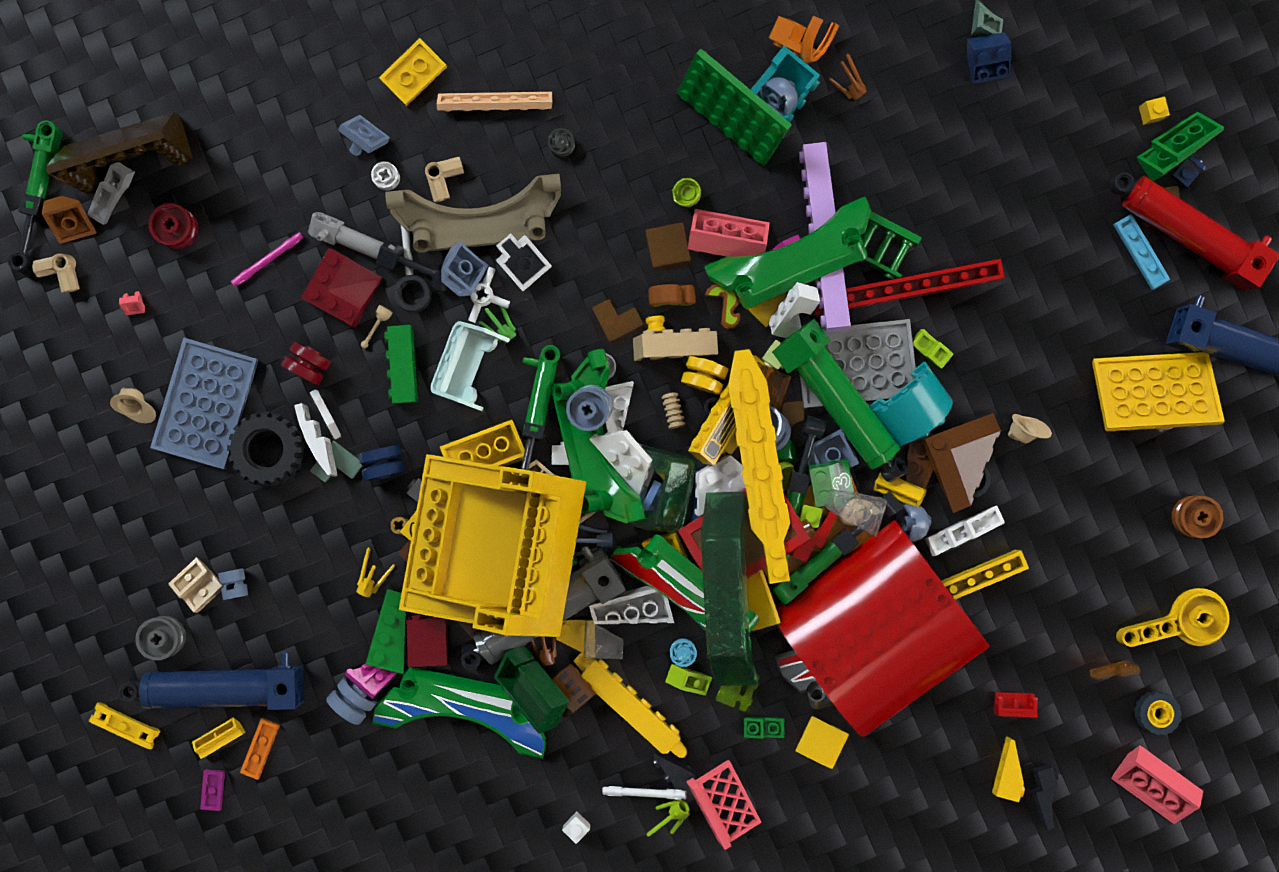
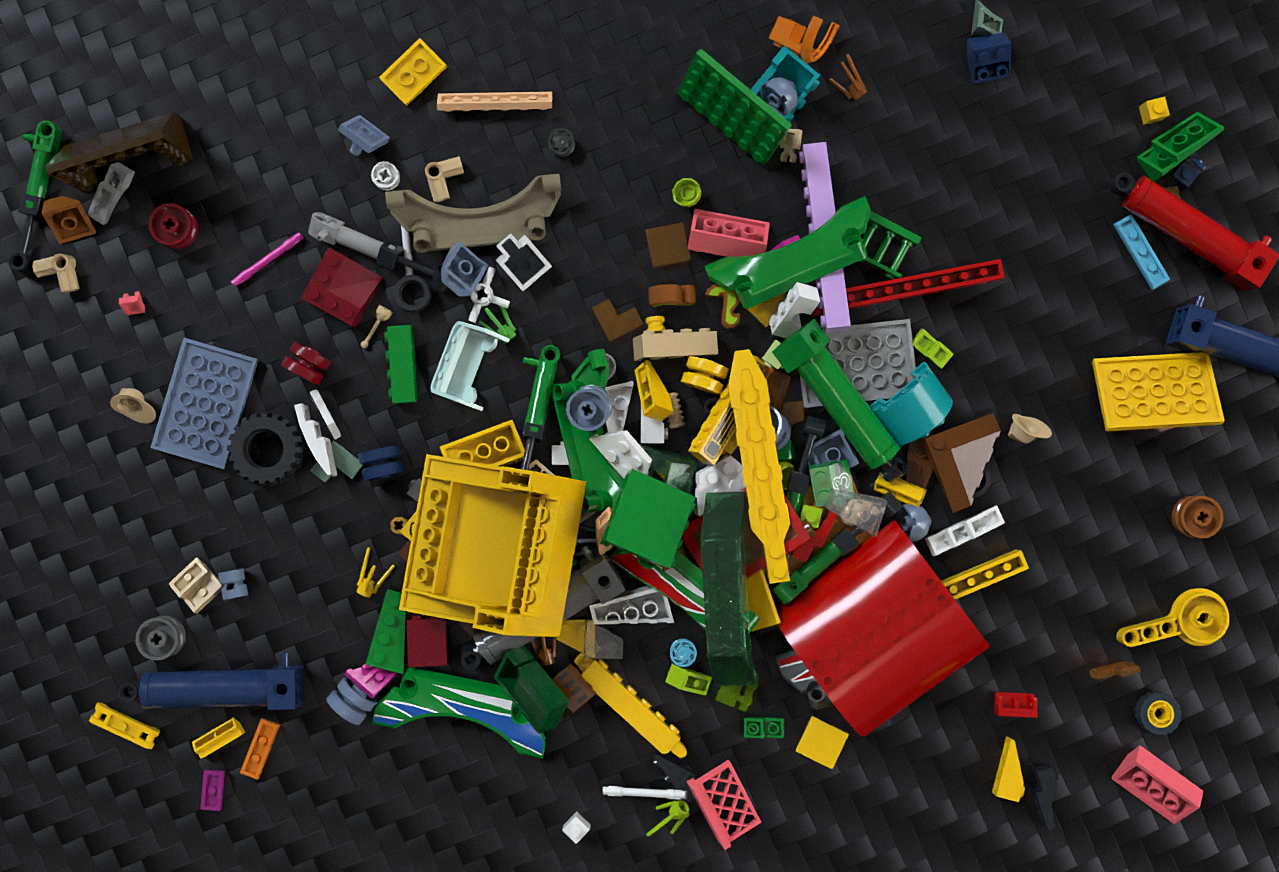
(600, 526): none -> light nougat slope
(649, 519): none -> green panel
(652, 430): none -> white slope
(653, 395): none -> yellow slope
(789, 143): none -> tan plate

